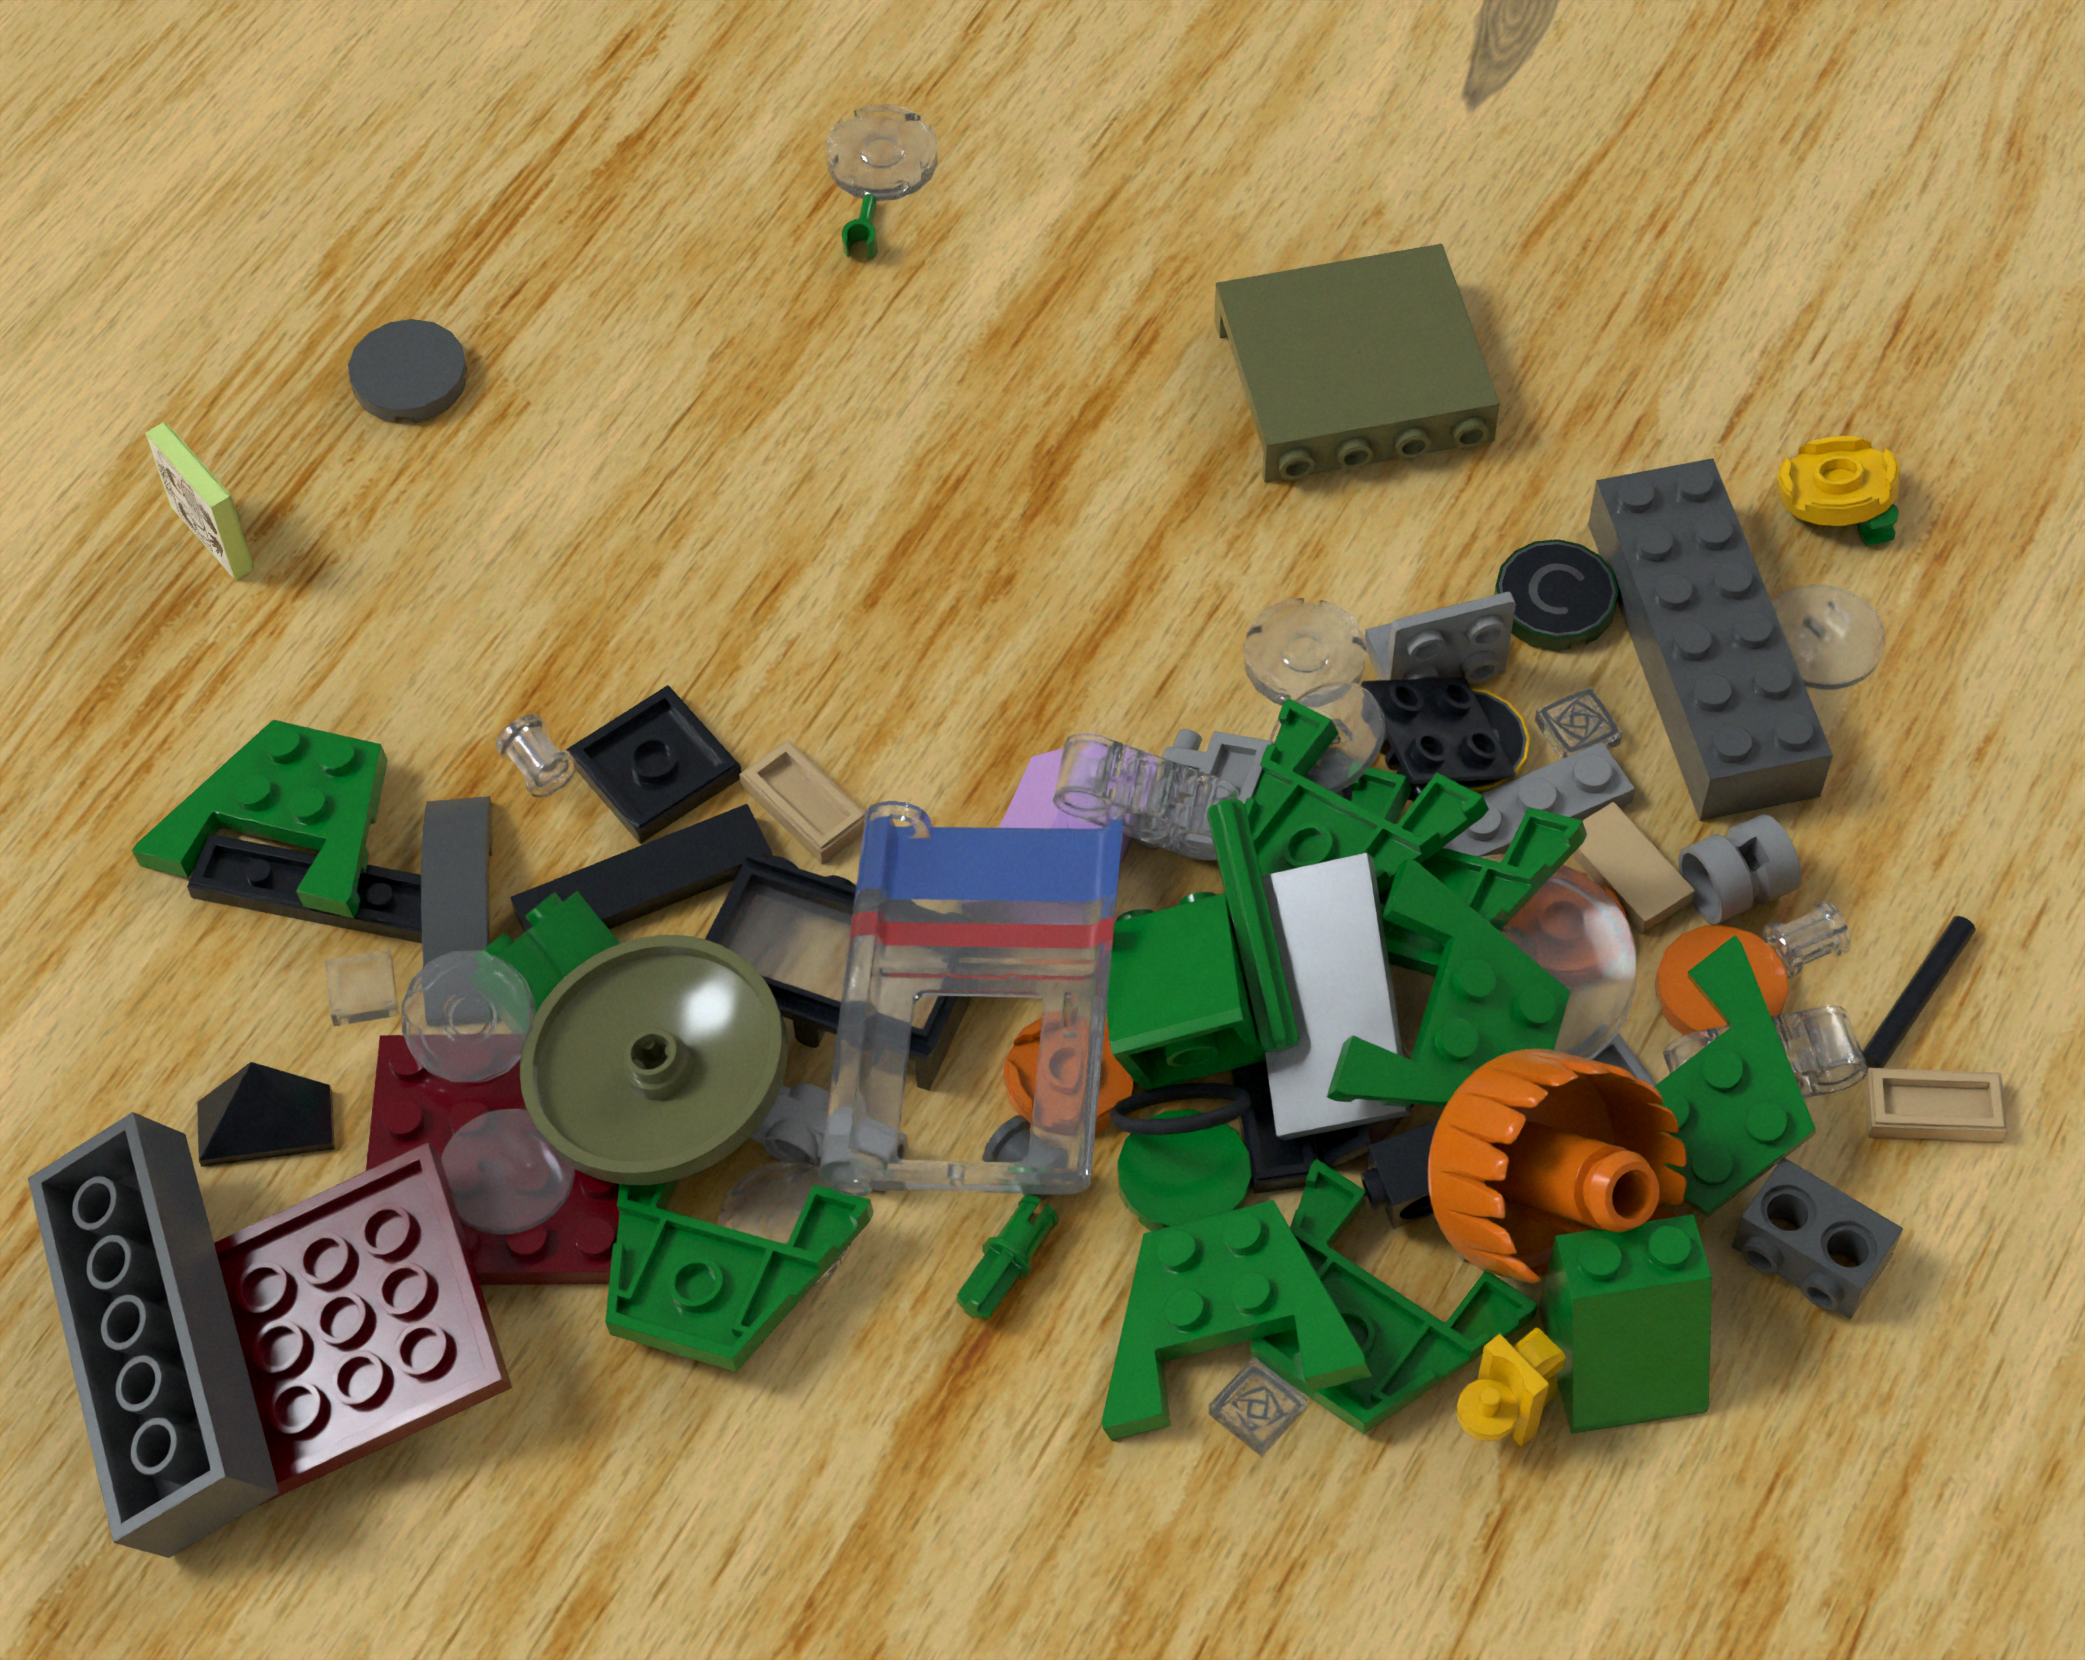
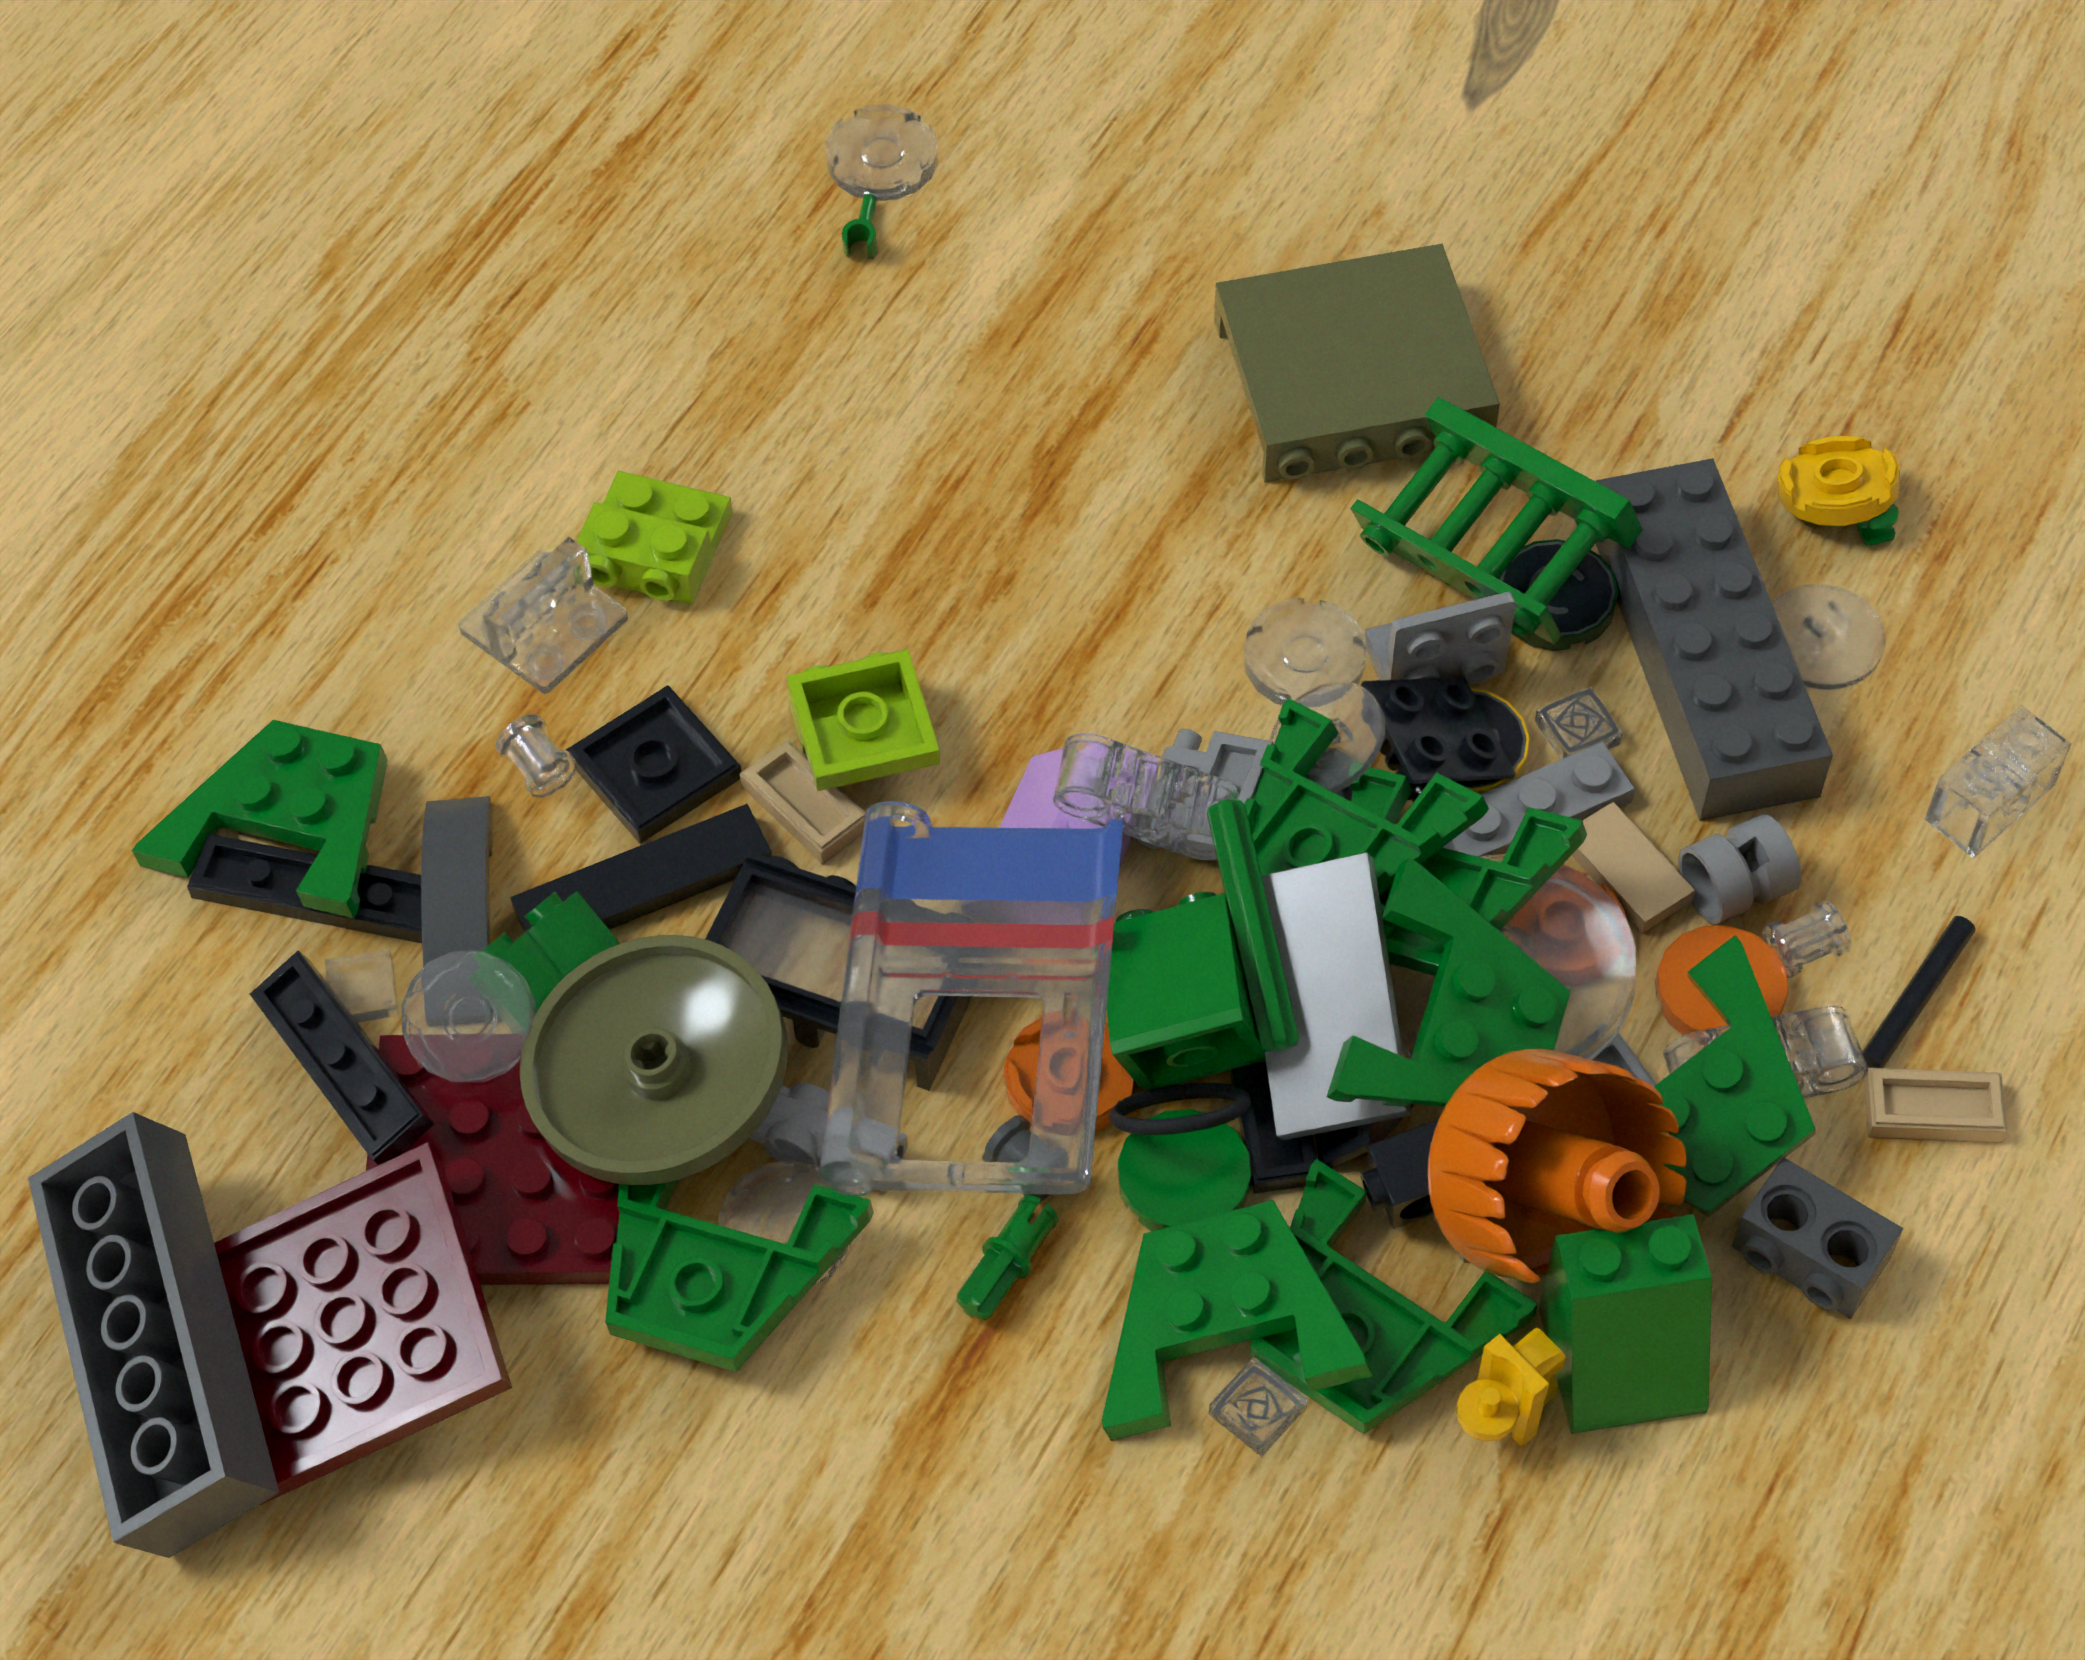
(200, 500): yellowish green tile -> none
(264, 1116): black slope -> none
(341, 1059): none -> black tile
(407, 370): dark grey tile -> none
(505, 1173): clear piece -> none
(545, 617): none -> clear bracket
(654, 536): none -> lime plate
(862, 719): none -> lime plate
(1503, 463): none -> green fence
(1997, 781): none -> clear brick

